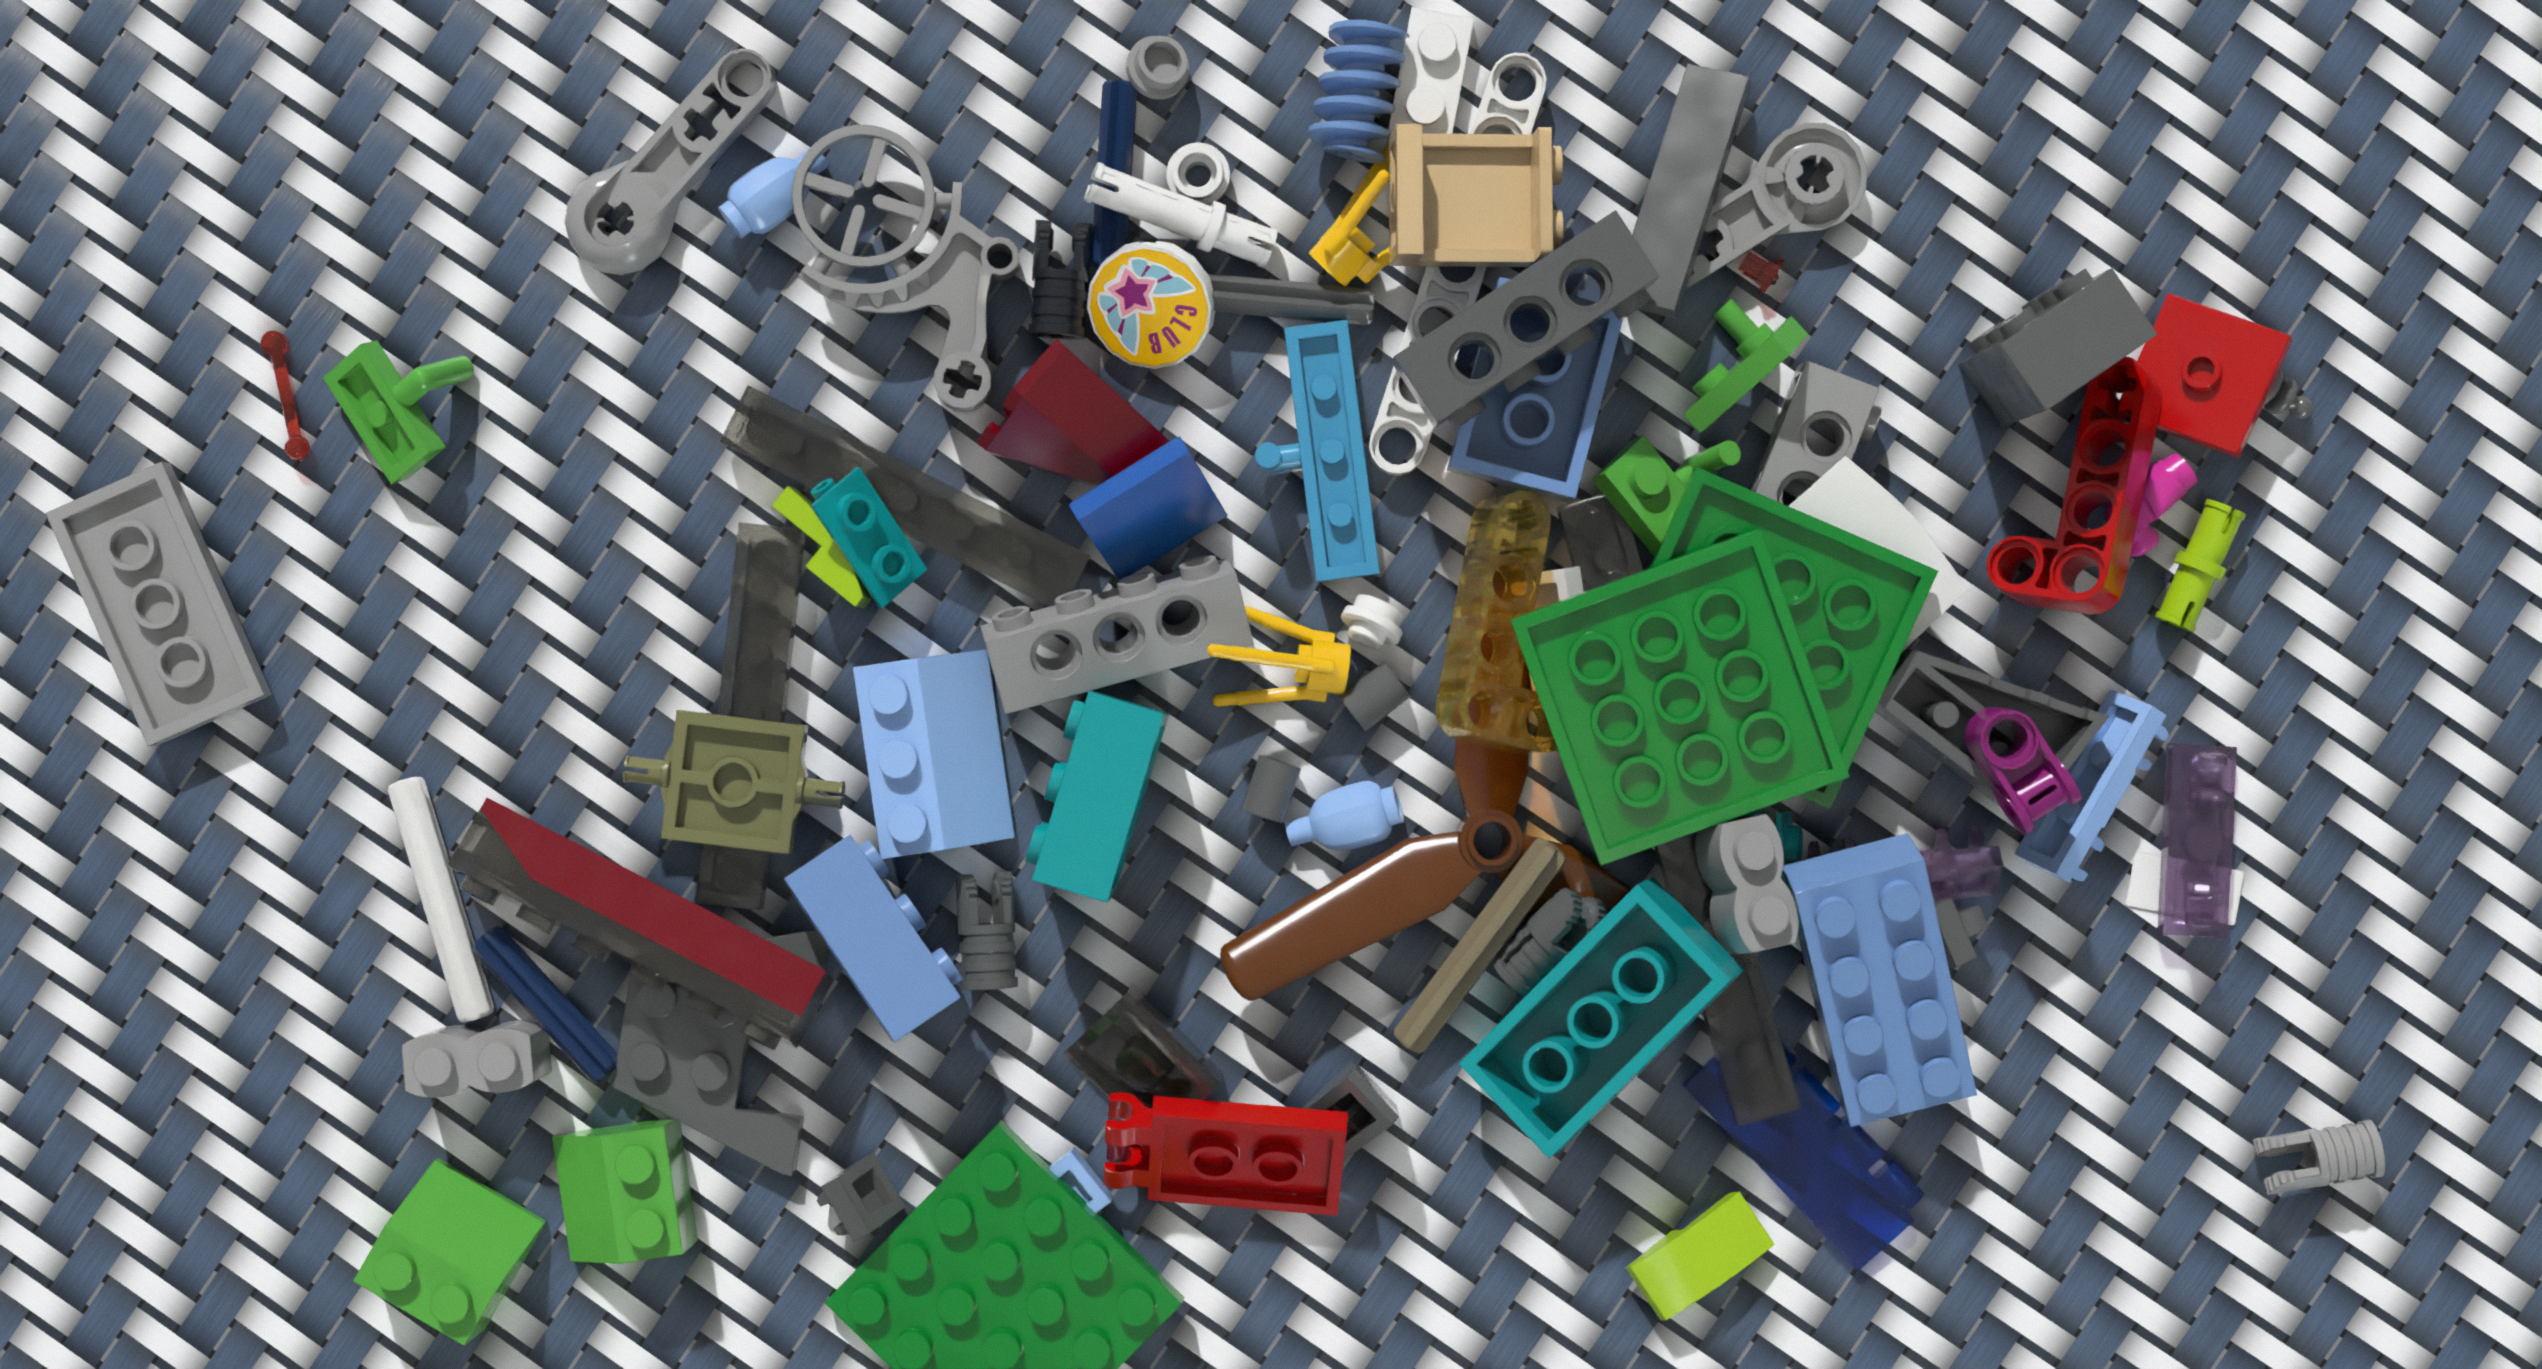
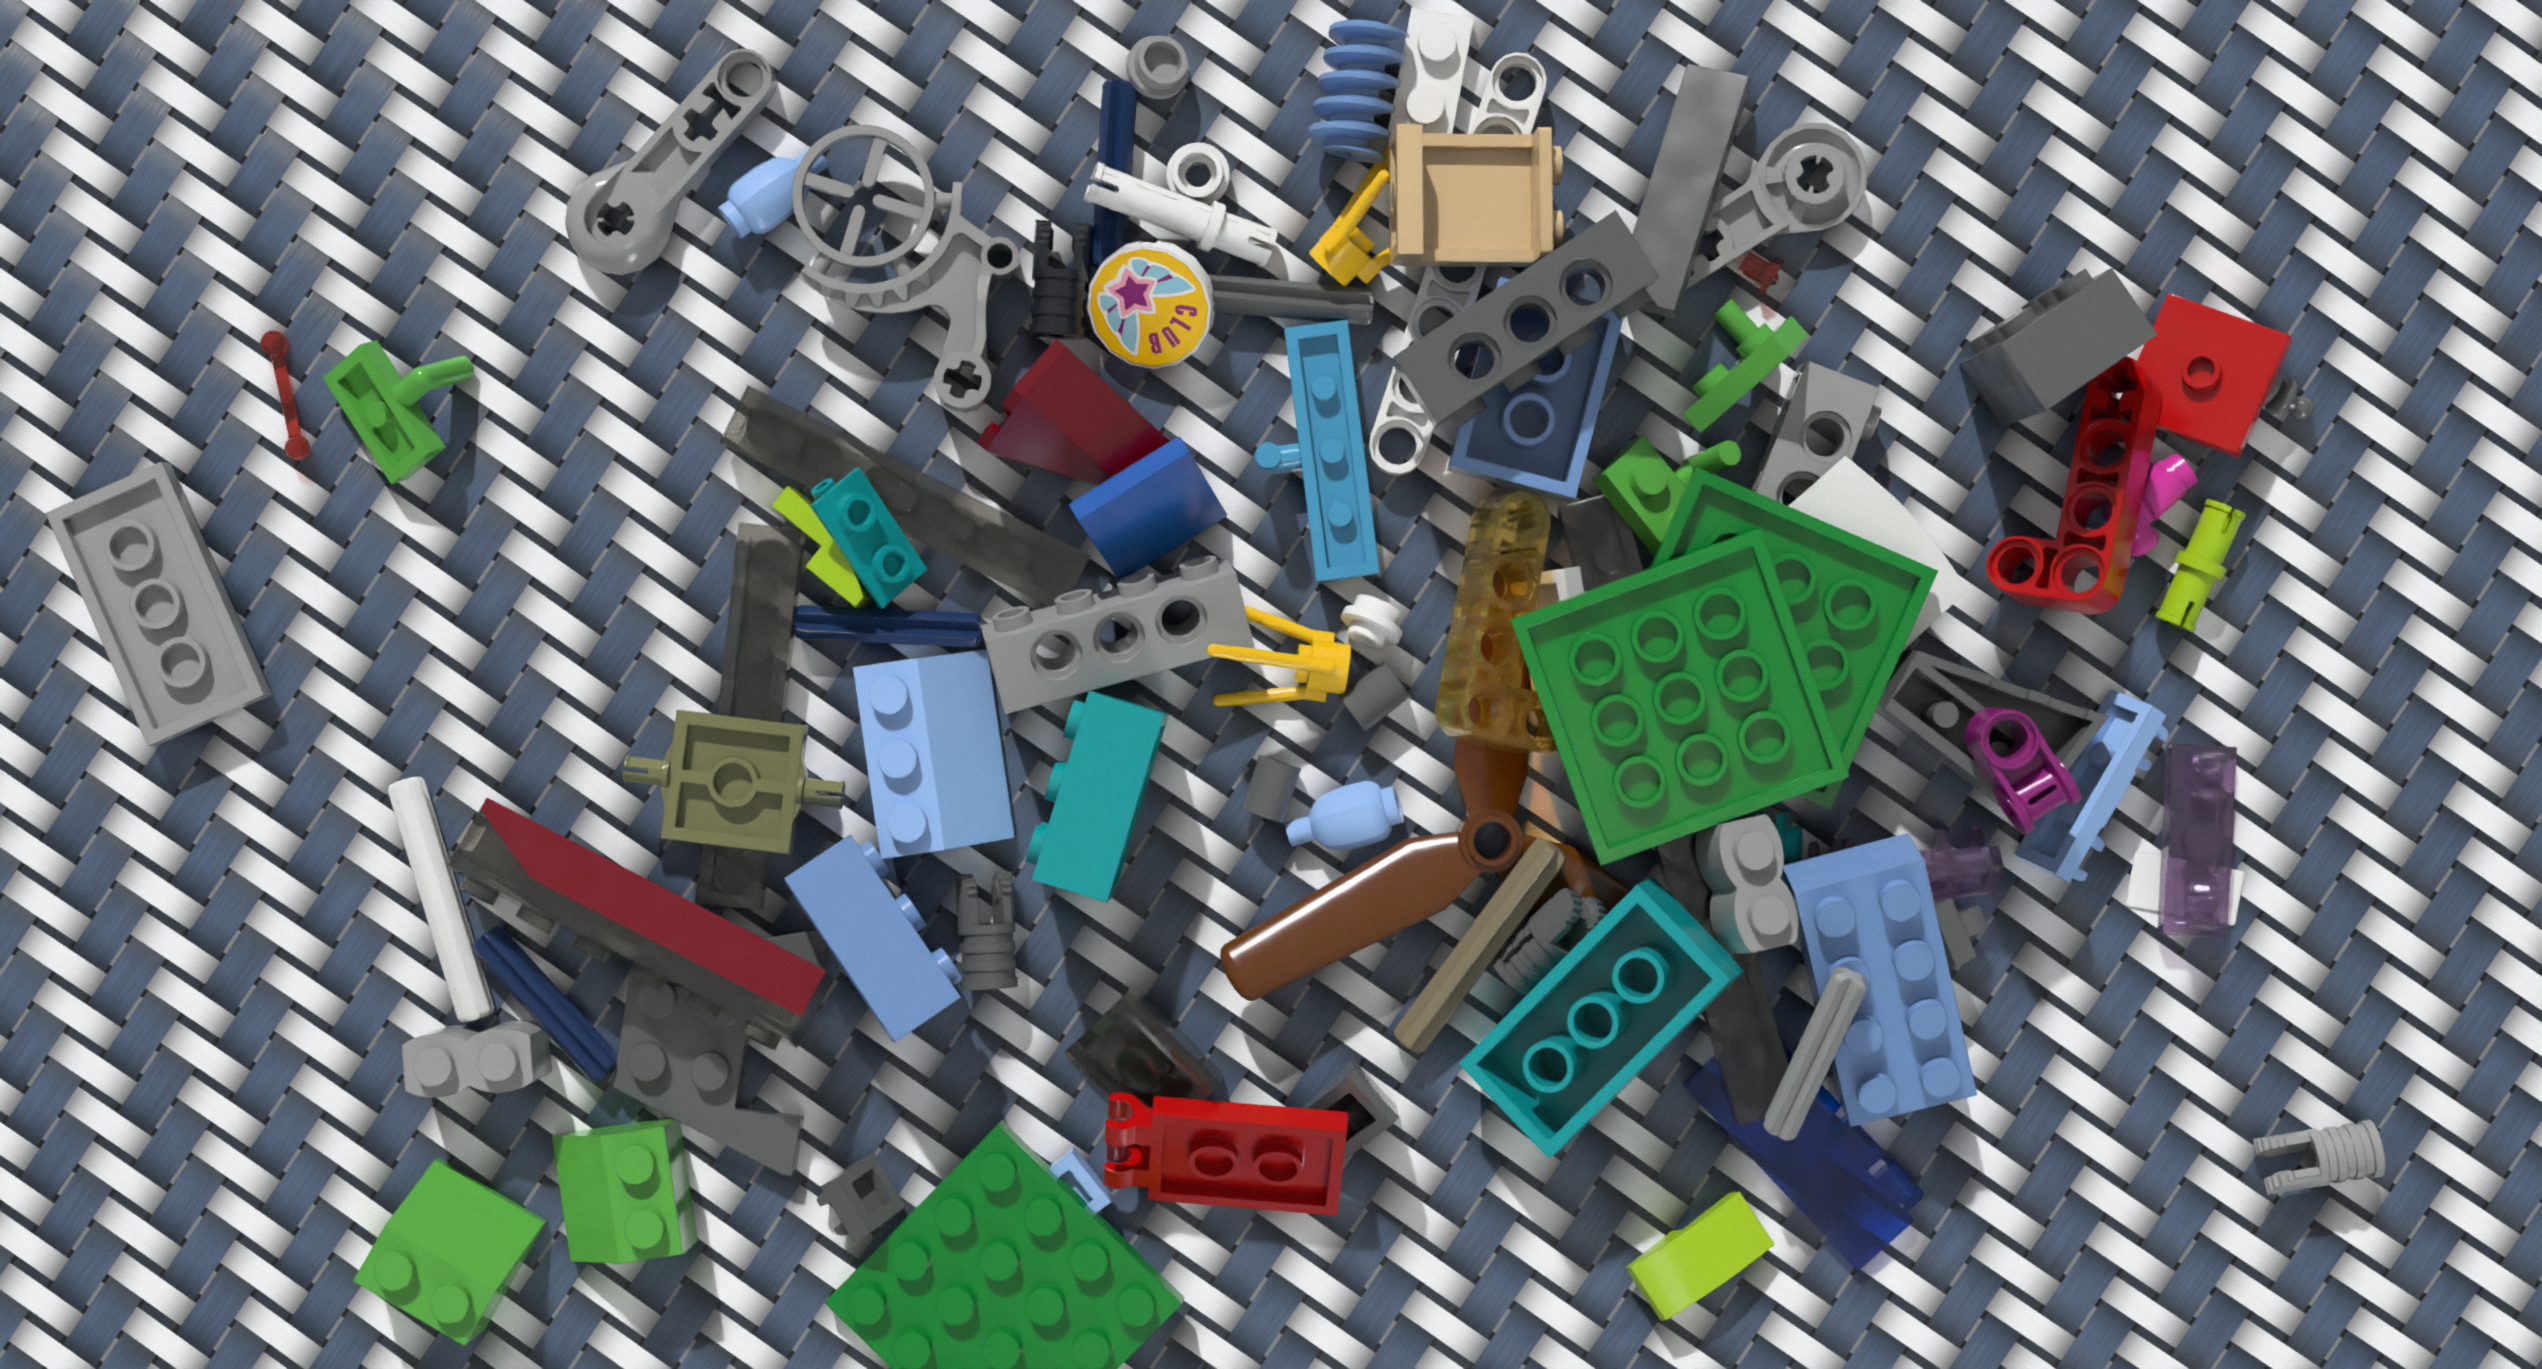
(888, 626): none -> dark blue axle
(1815, 1053): none -> light grey axle

